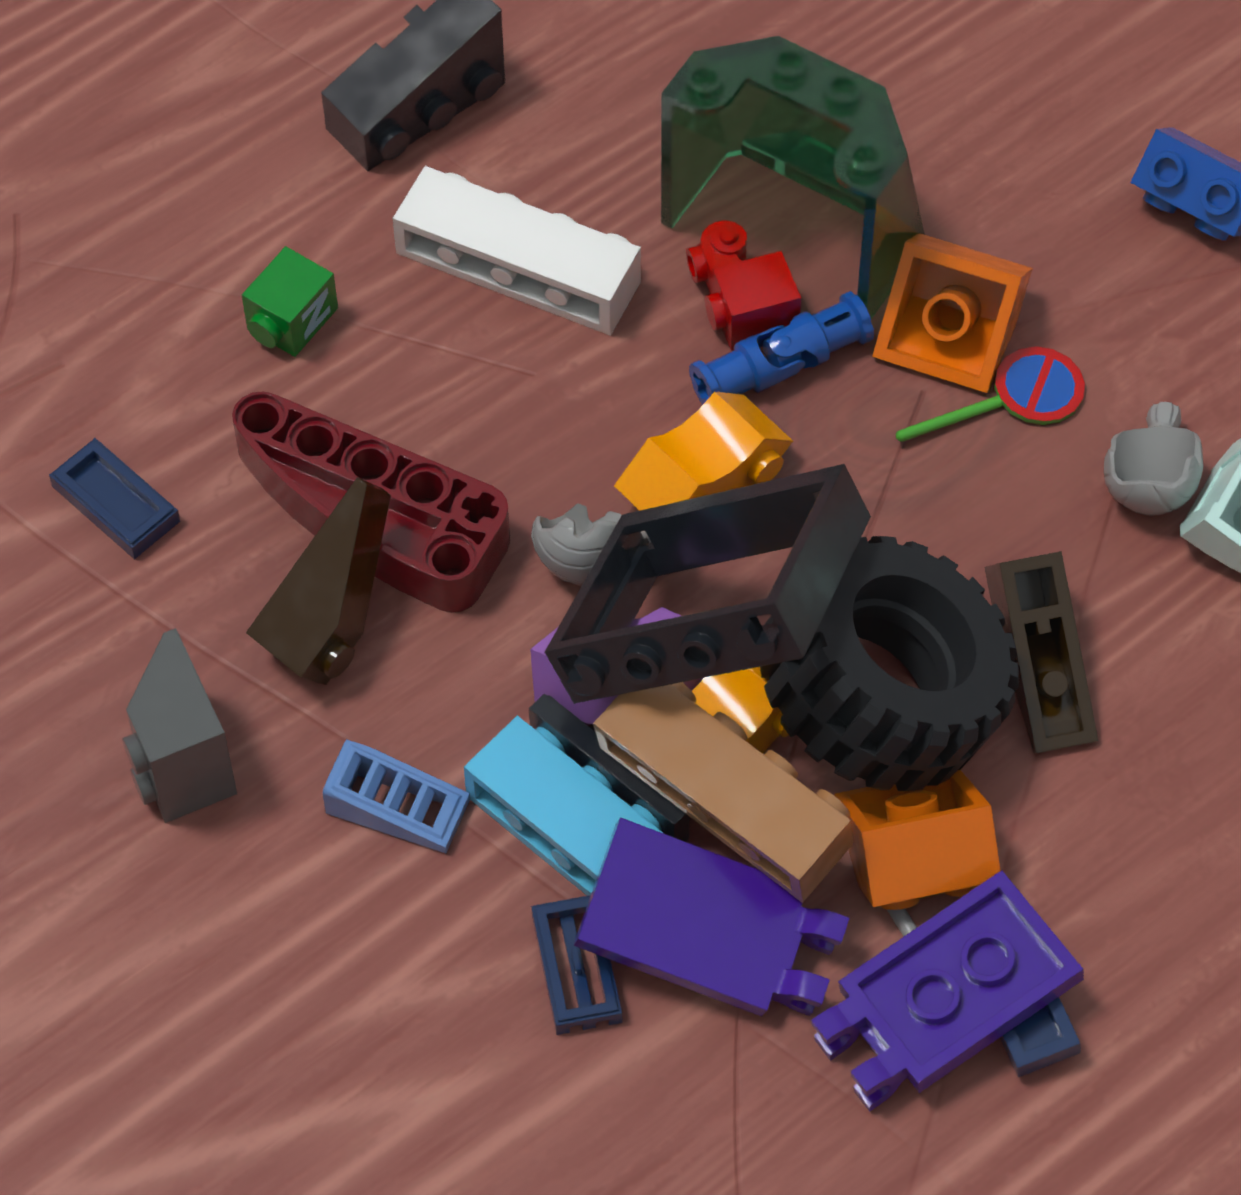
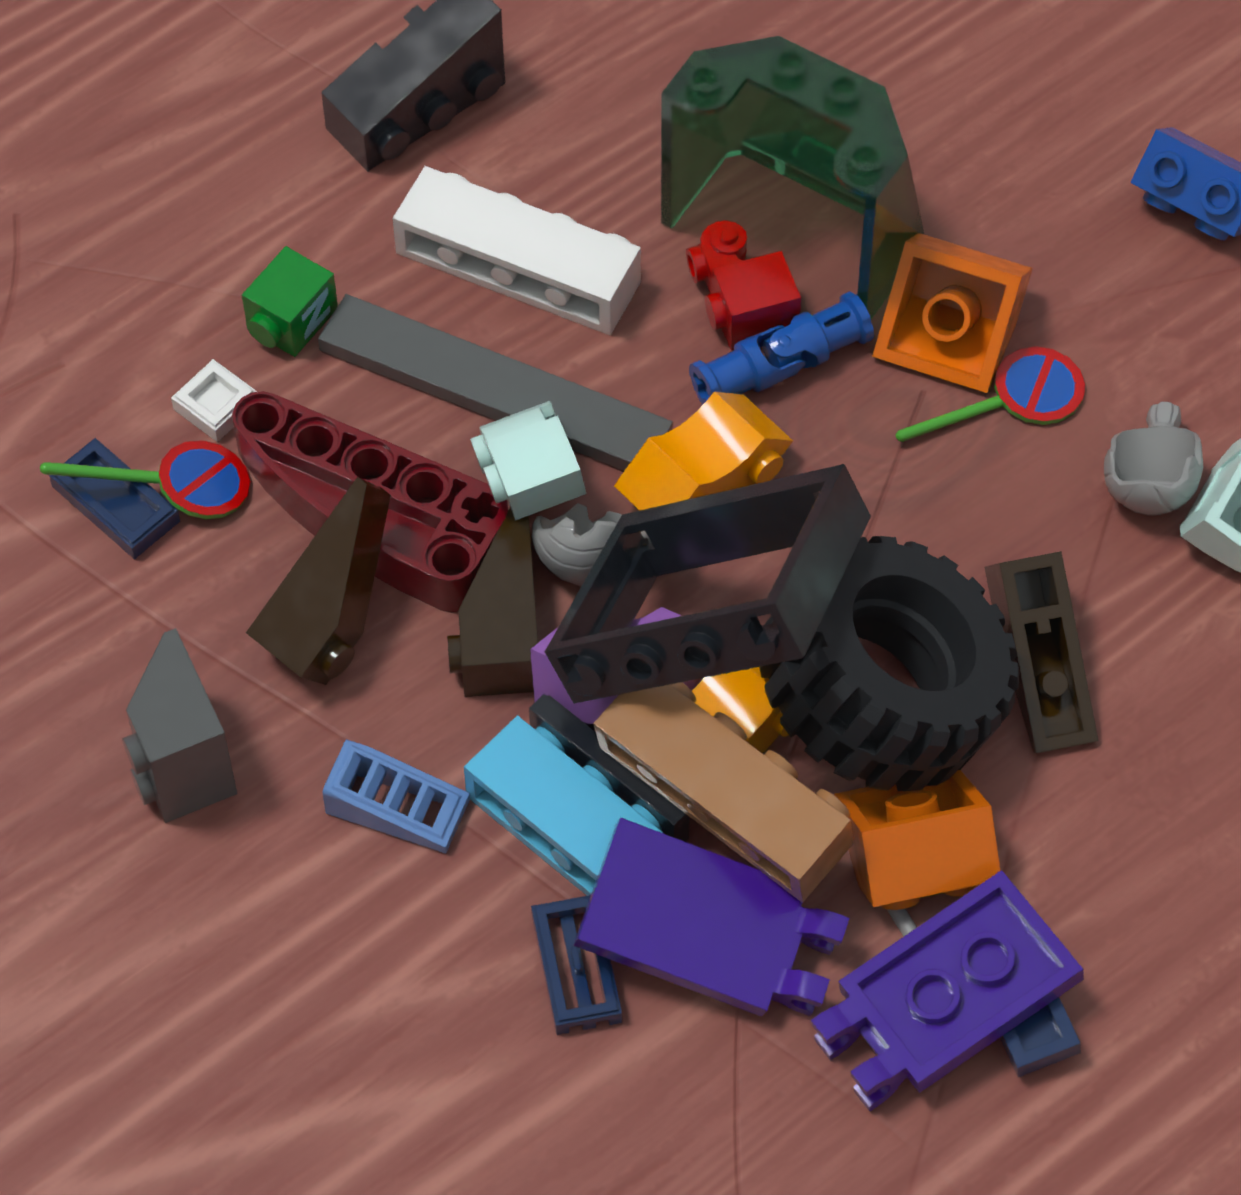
(193, 476): none -> piece
(210, 399): none -> white tile
(485, 379): none -> dark grey tile
(498, 618): none -> dark brown slope
(529, 461): none -> light aqua brick

